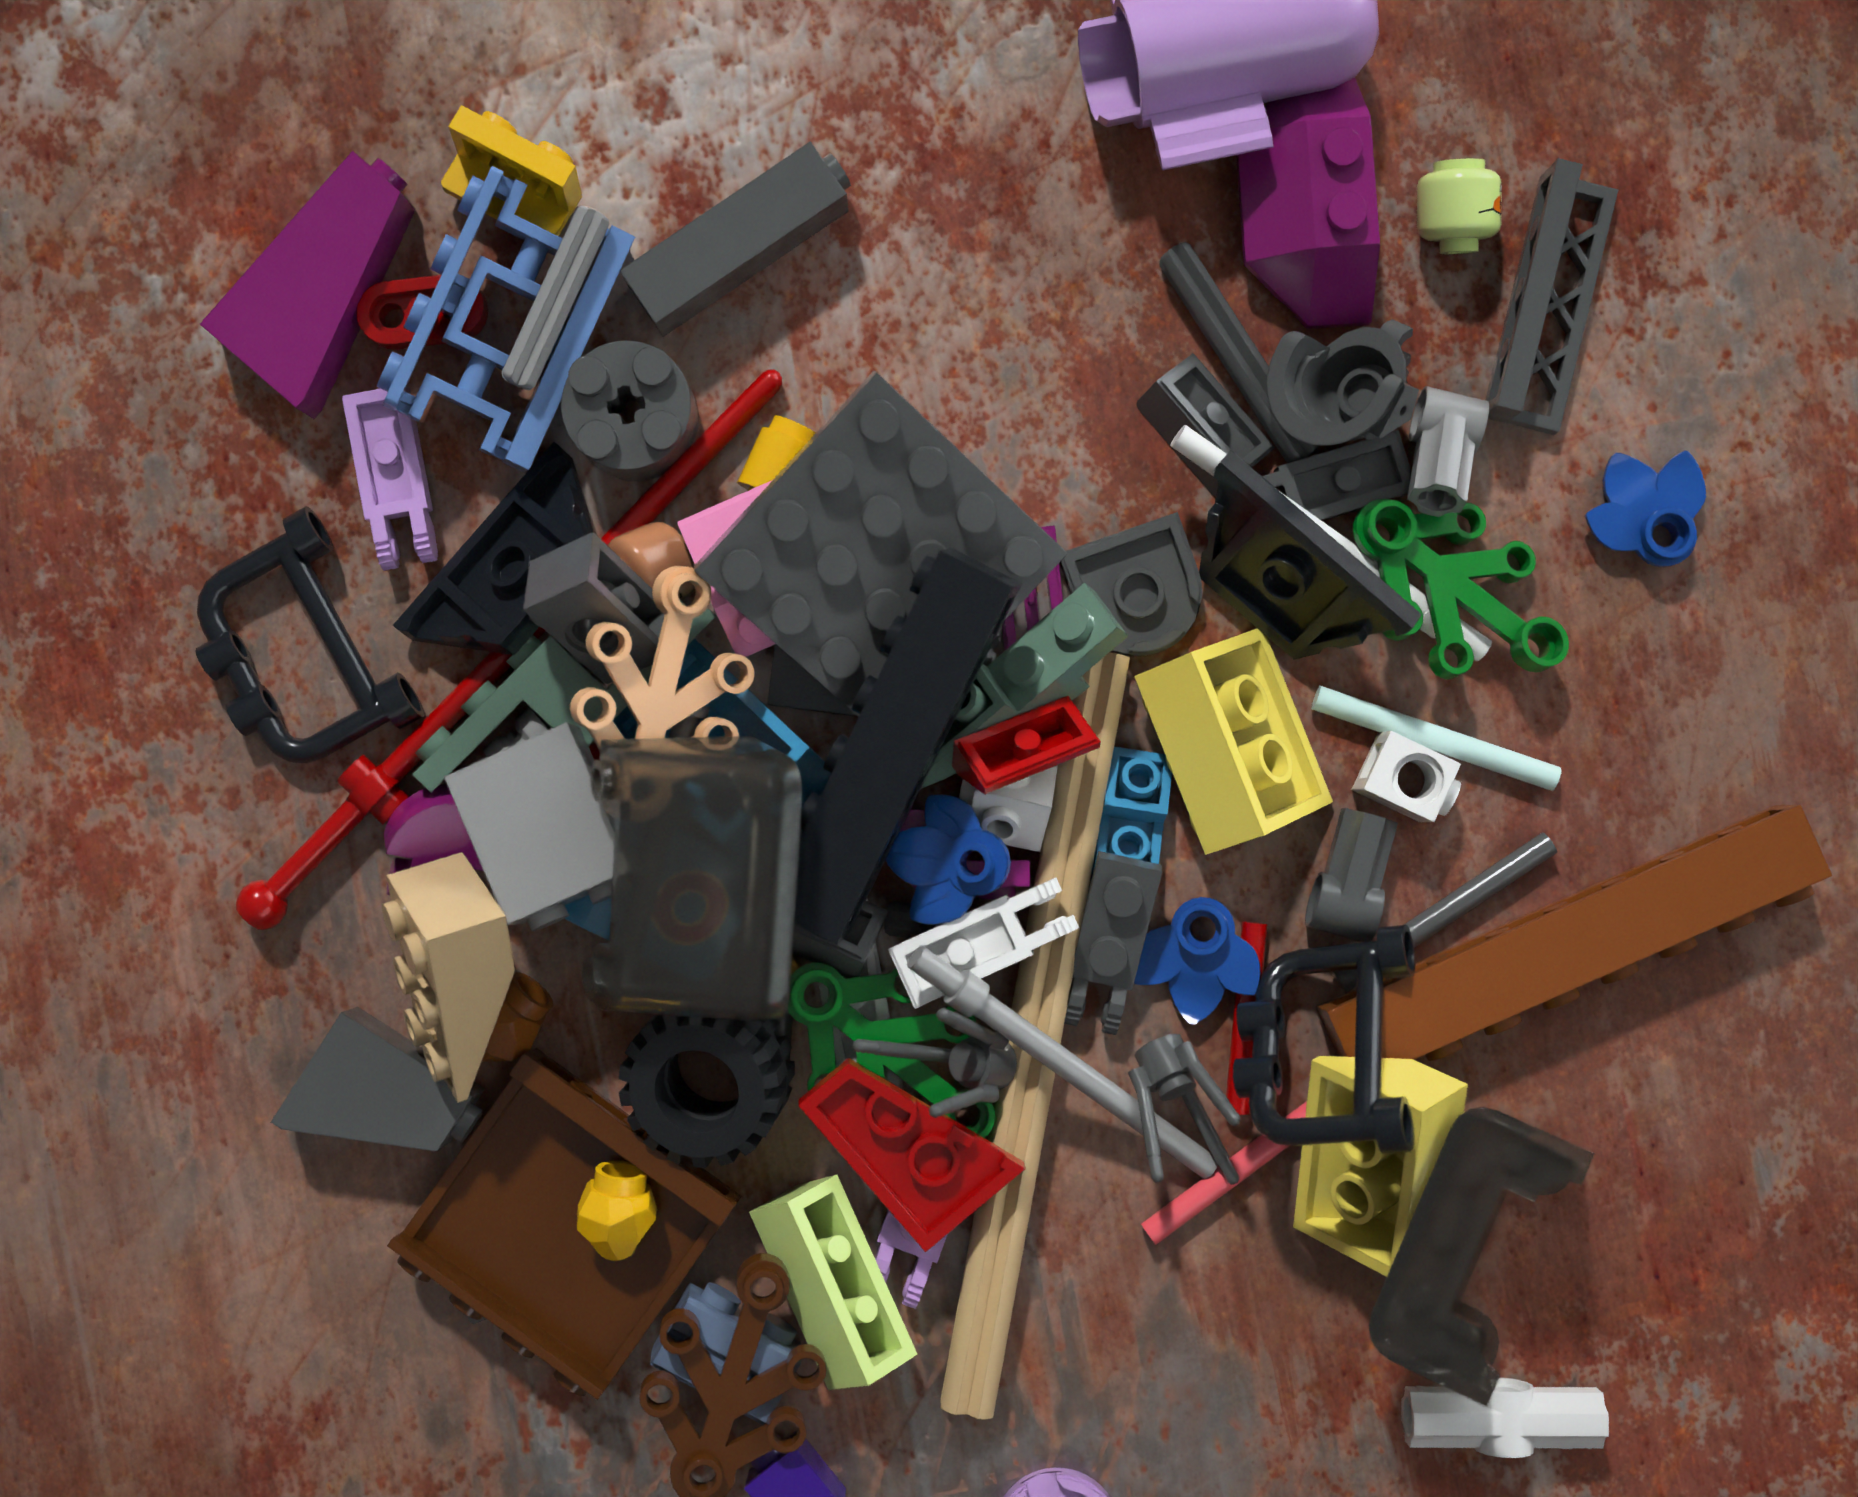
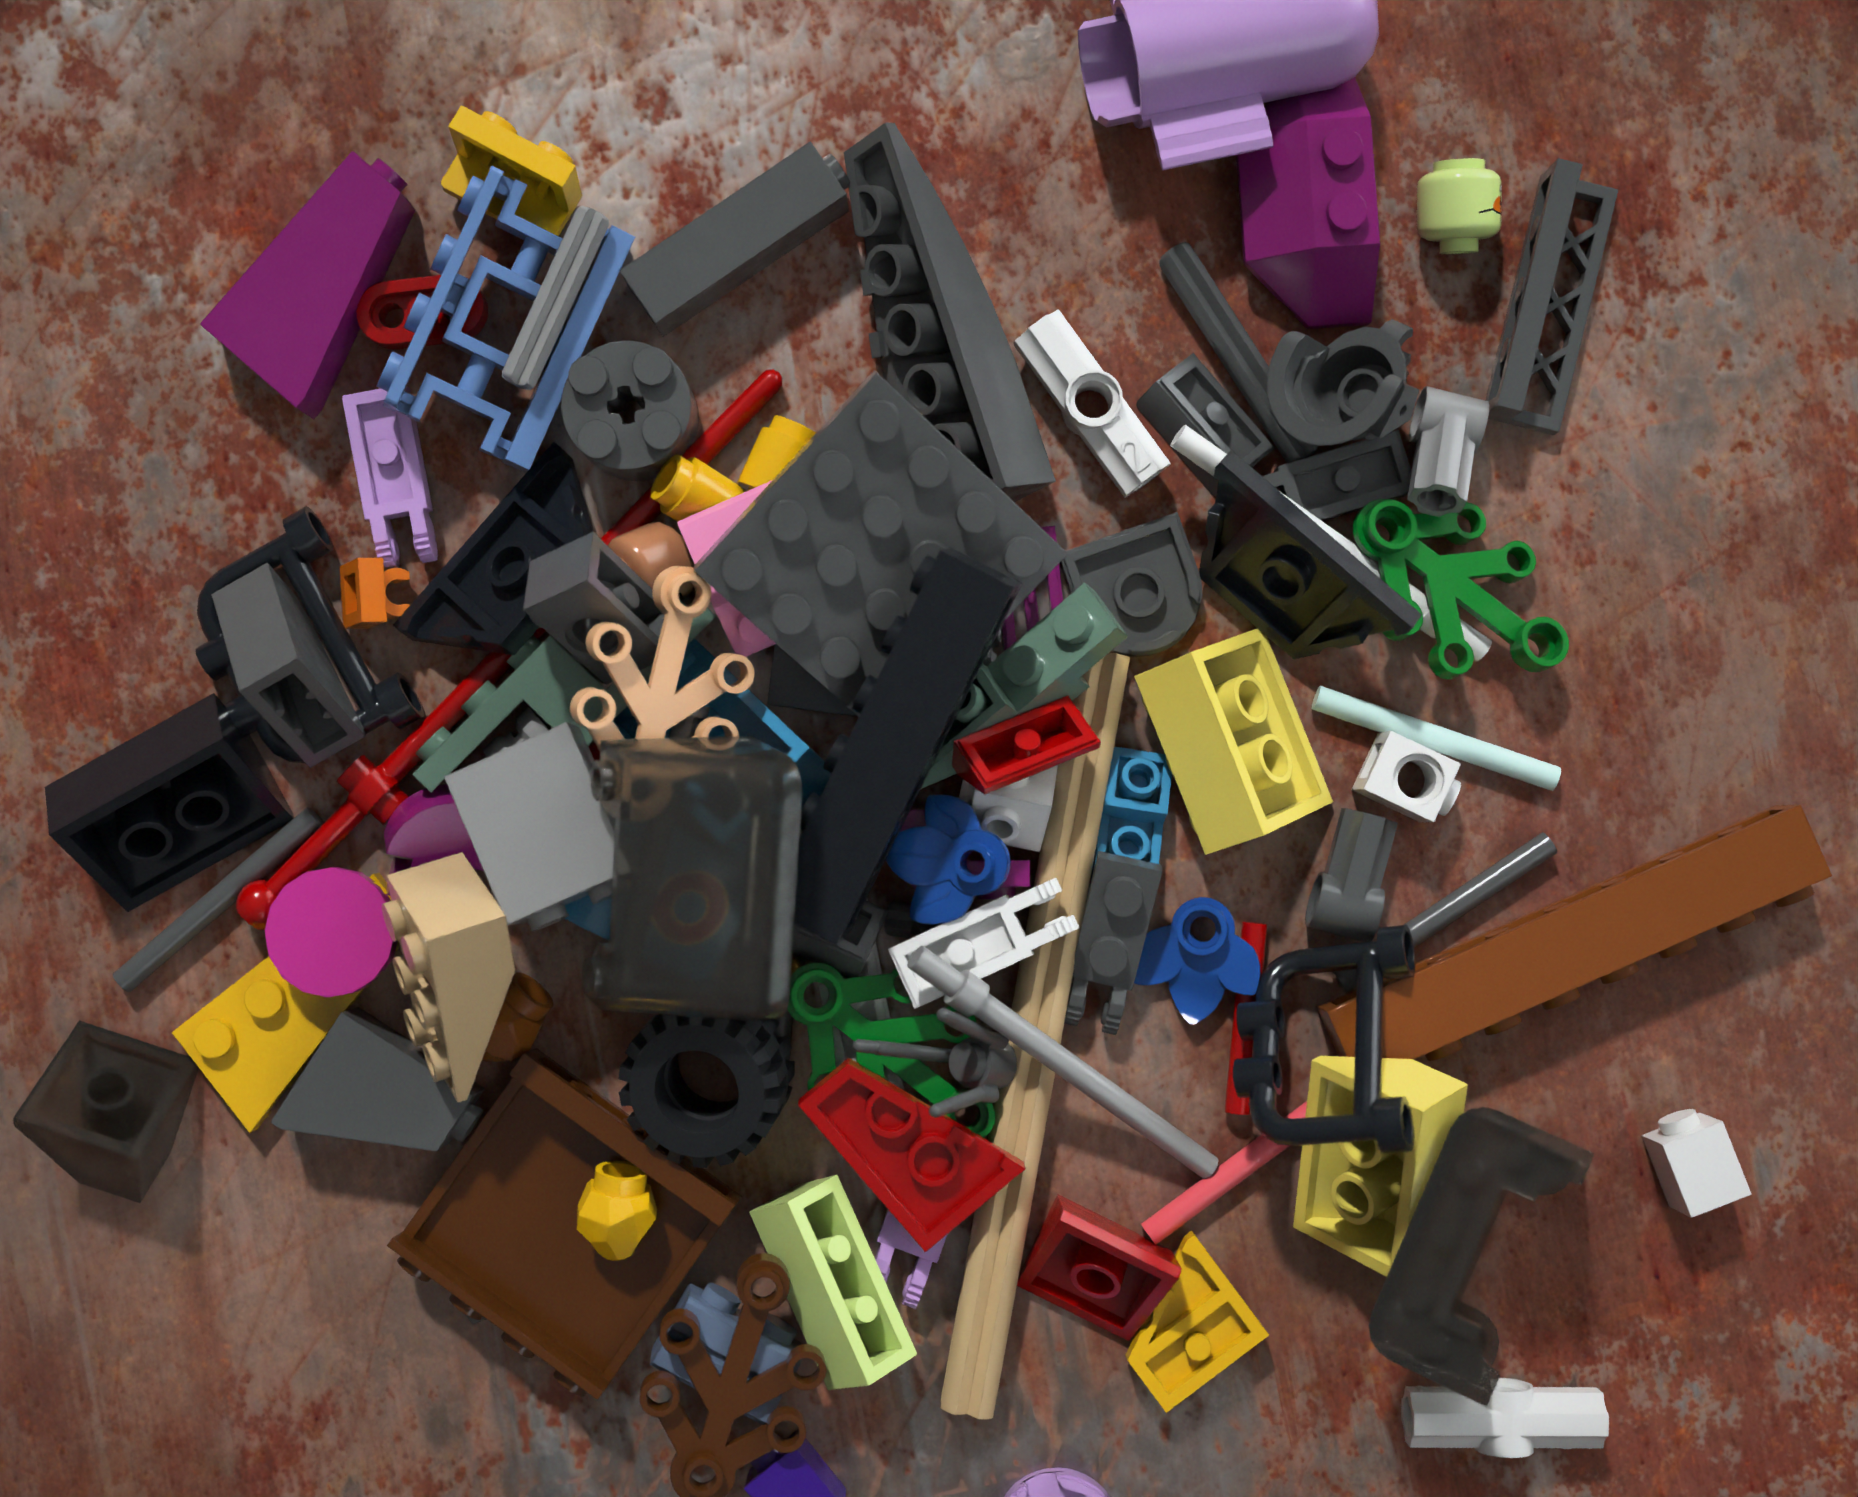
(109, 1109): none -> clear smoke slope
(166, 804): none -> black slope
(217, 900): none -> dark grey bar
(260, 1037): none -> yellow wing
(285, 666): none -> dark grey slope
(329, 932): none -> dark pink tile
(364, 593): none -> orange tile
(690, 487): none -> yellow brick
(936, 319): none -> dark grey wedge
(1068, 369): none -> white piece
(1098, 1269): none -> red slope
(1170, 1069): dark grey plant -> none
(1193, 1329): none -> yellow wing
(1643, 499): blue plate -> none
(1695, 1162): none -> white brick

